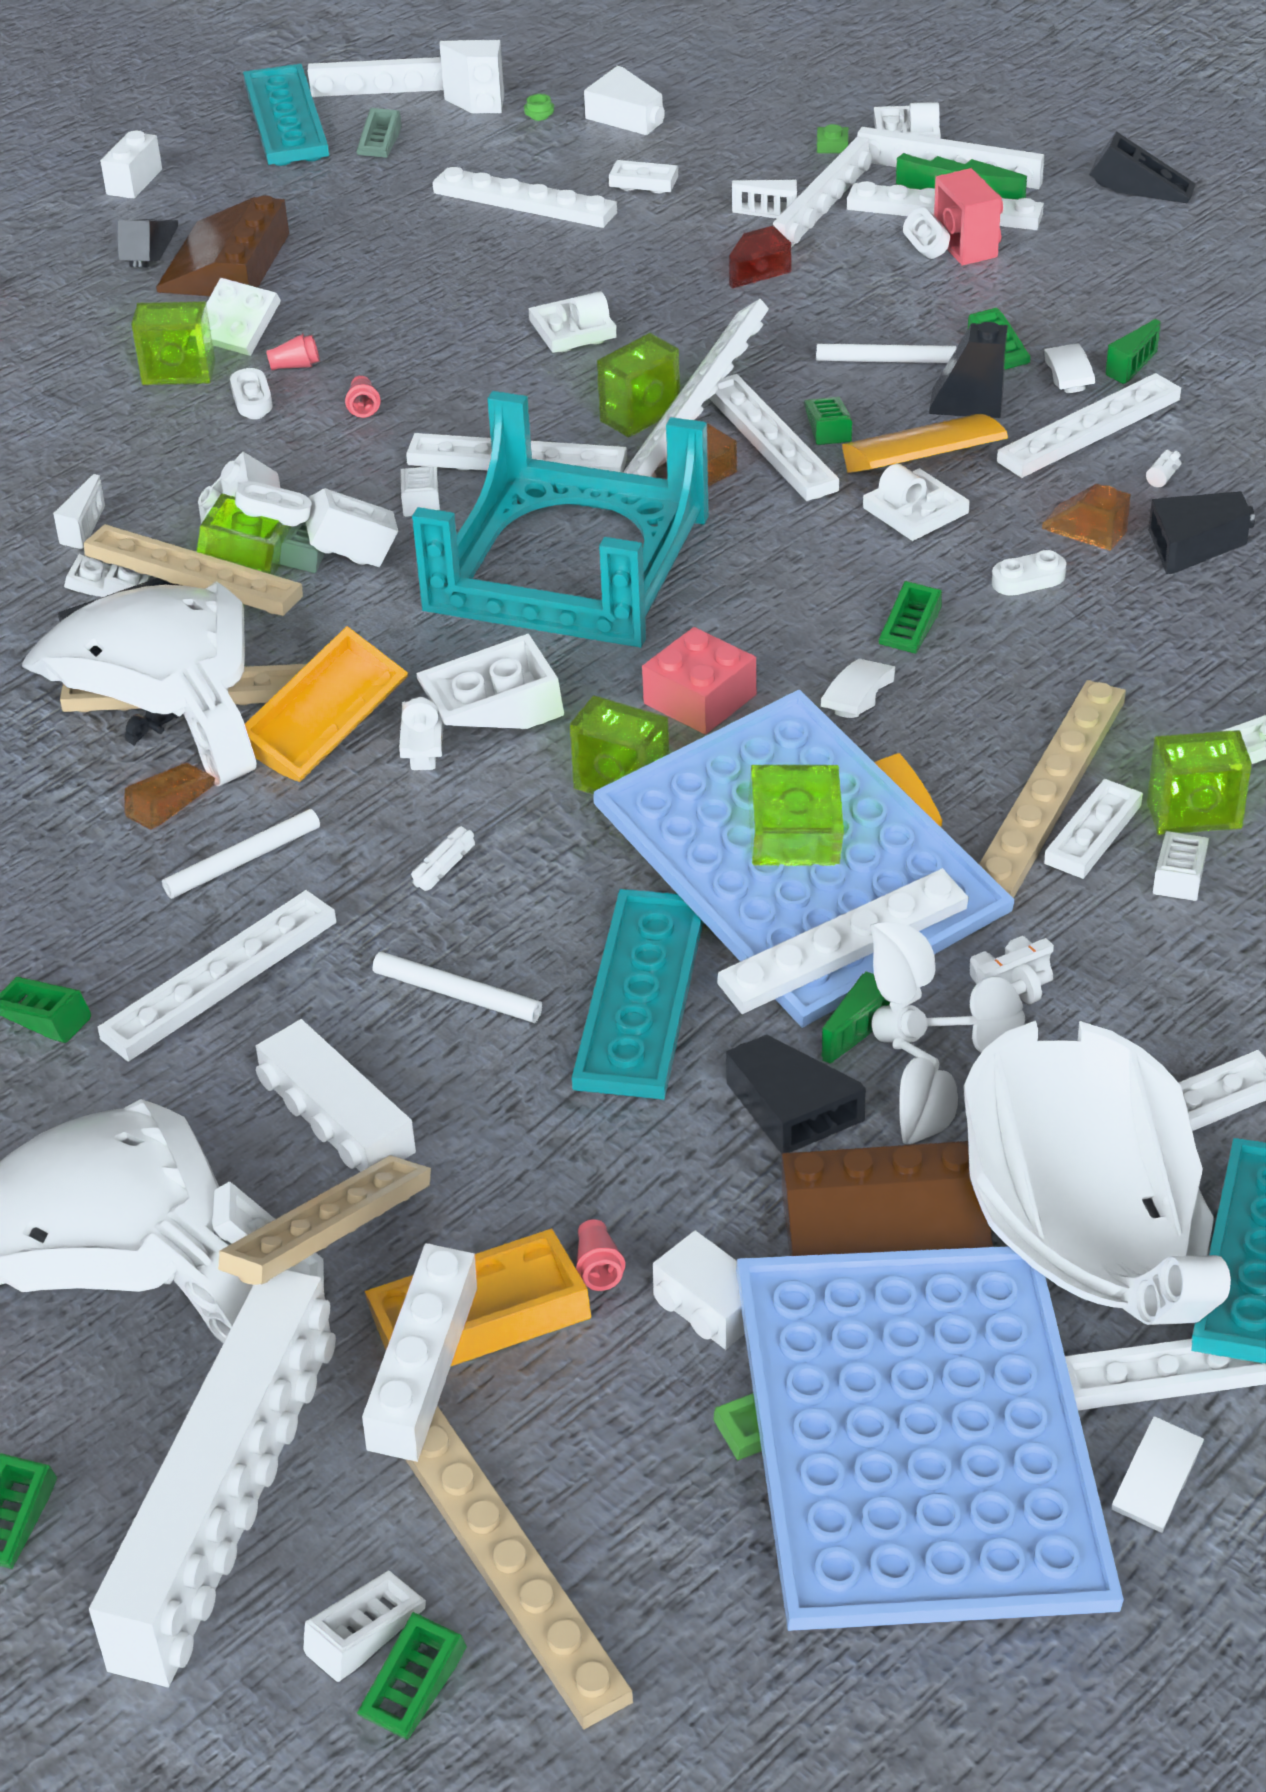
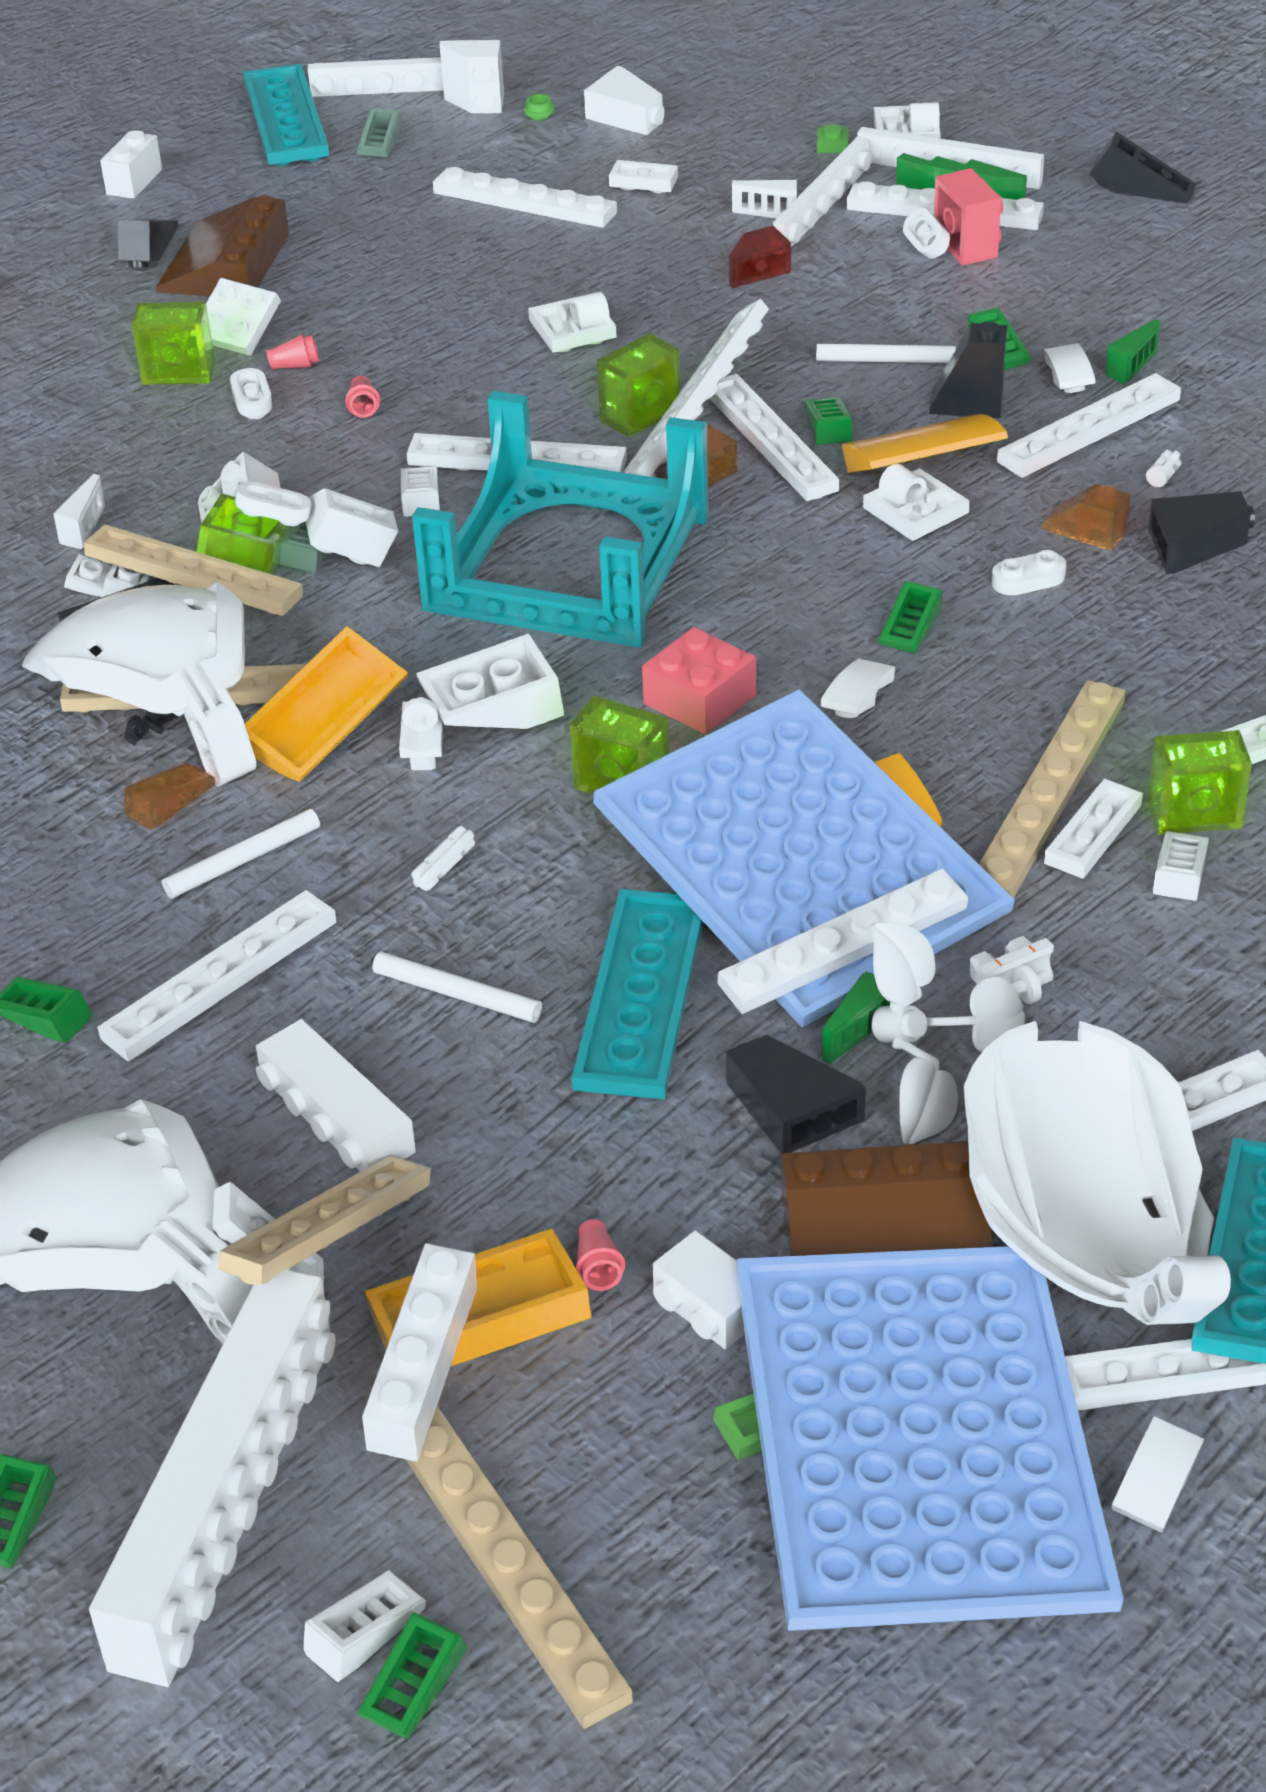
(795, 815): clear neon green brick -> none

